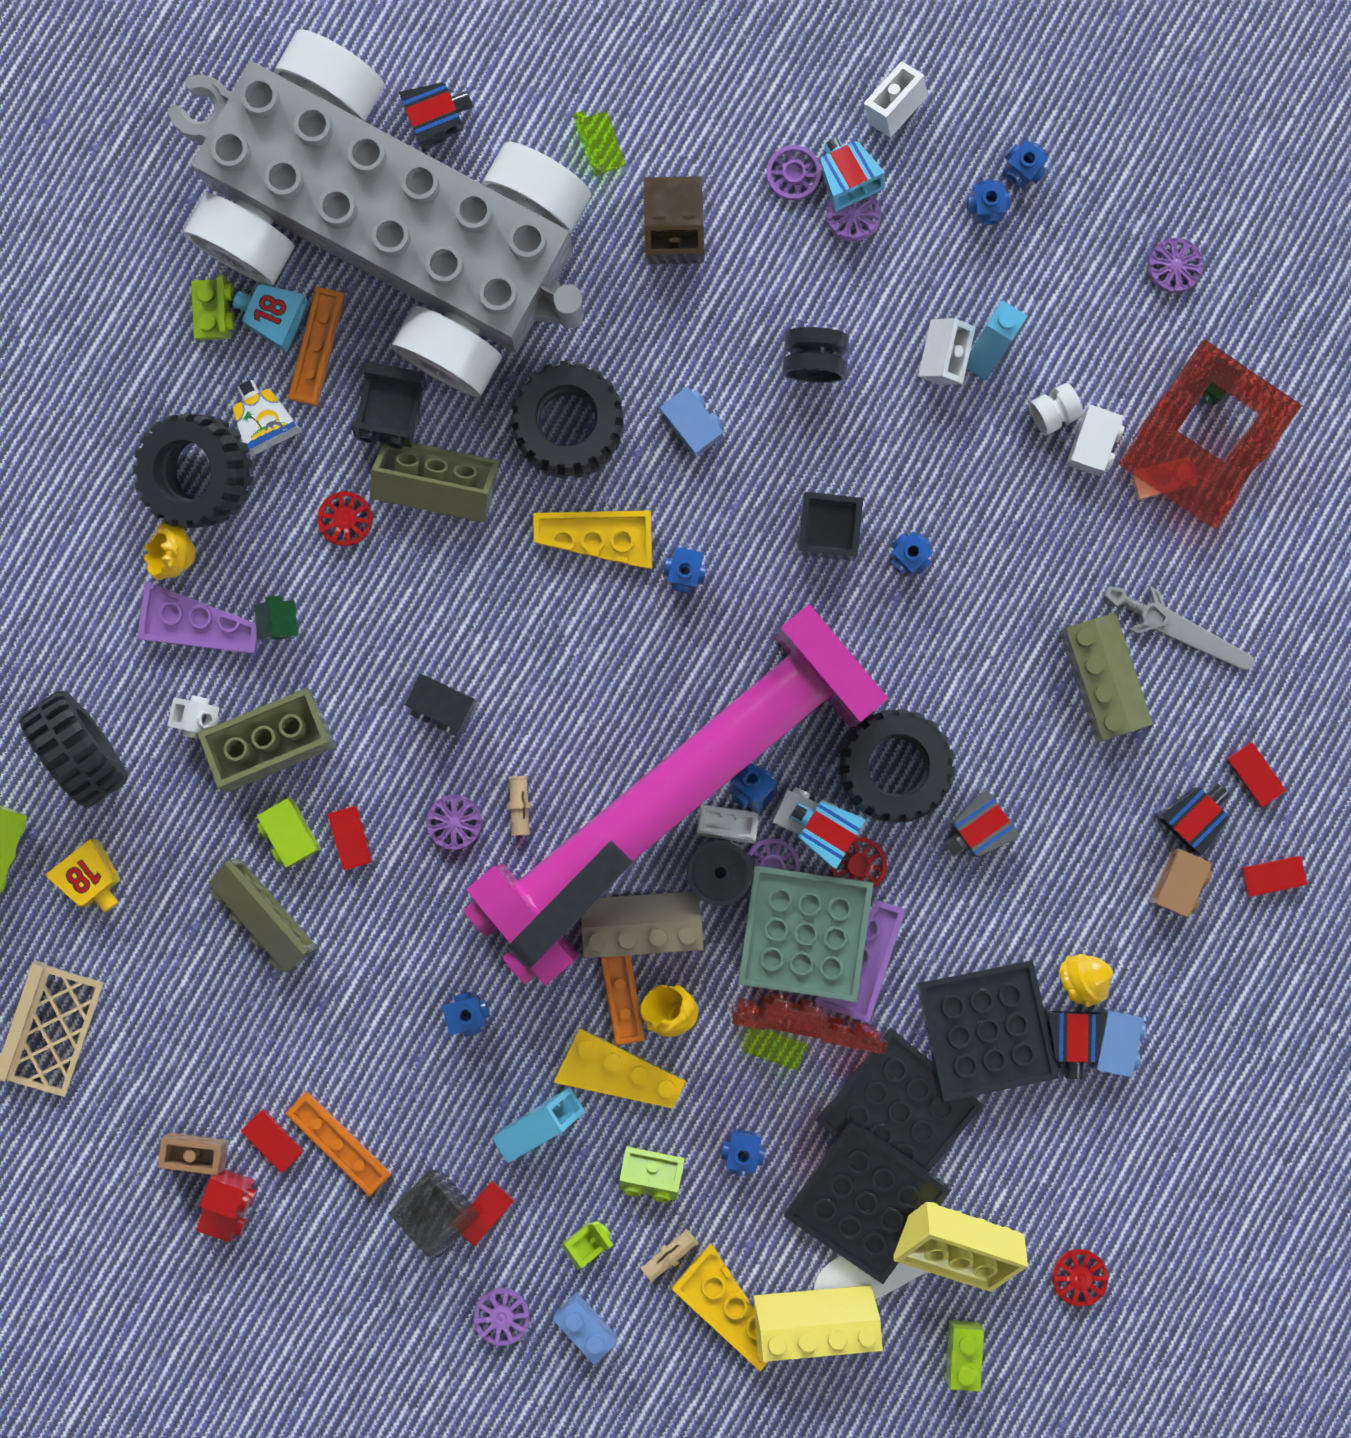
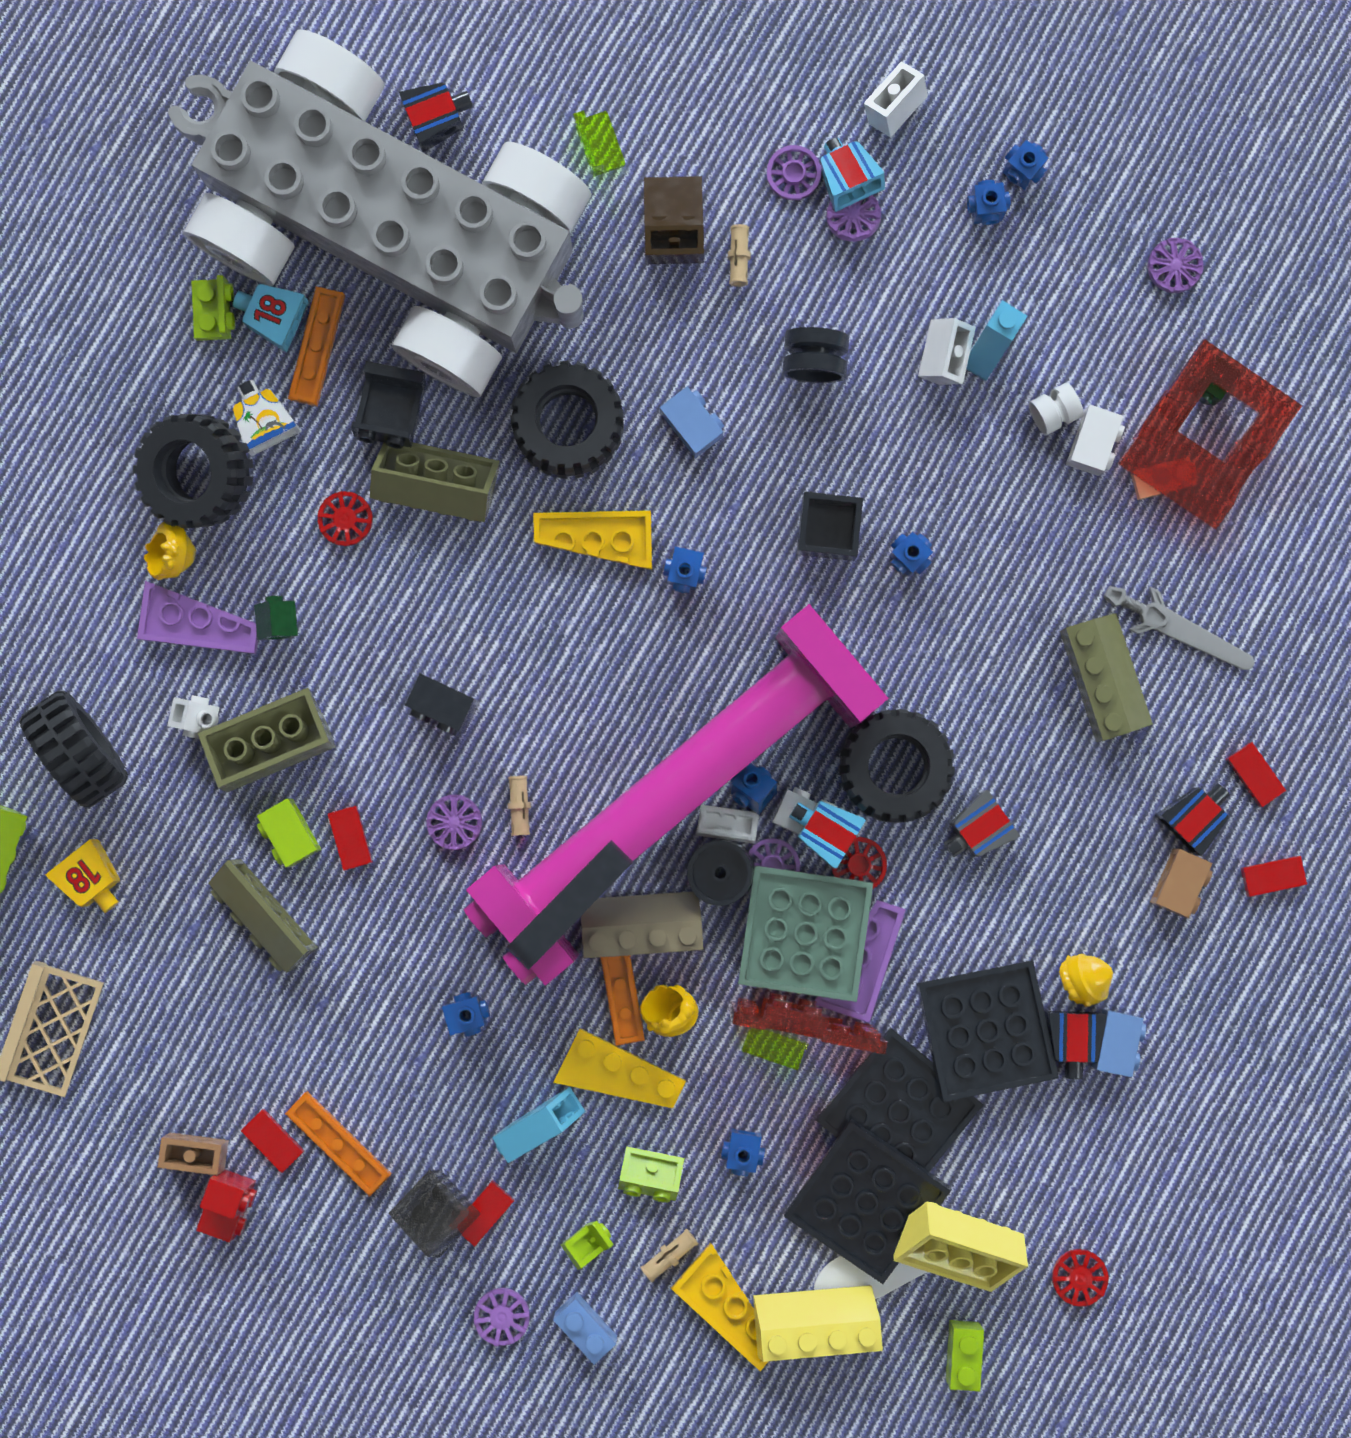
(739, 255): none -> tan pin

